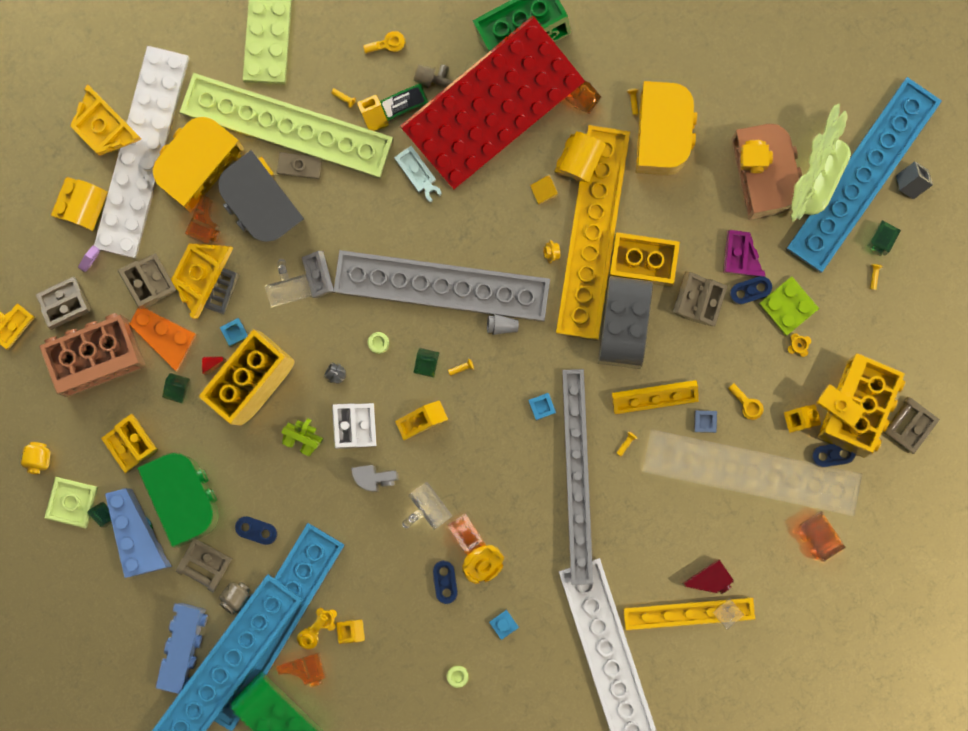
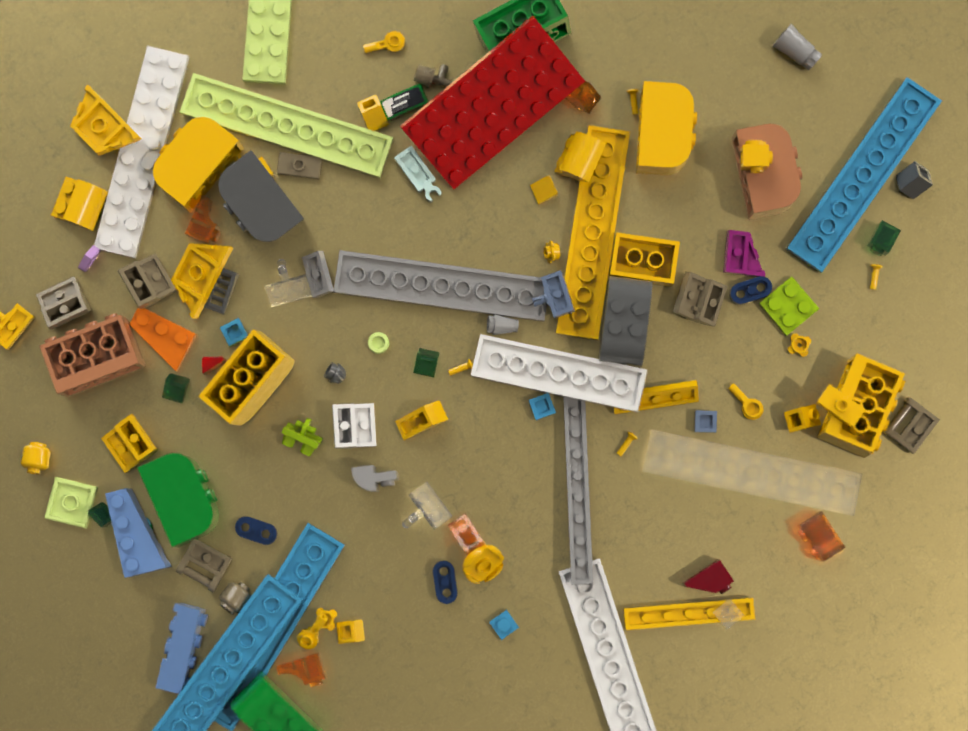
(350, 101): yellow piece -> none
(457, 676): yellowish green tile -> none
(555, 295): none -> sand blue plate
(559, 373): none -> white plate
(797, 47): none -> light grey plant
(826, 168): yellowish green plant -> none
(832, 456): dark blue plate -> none

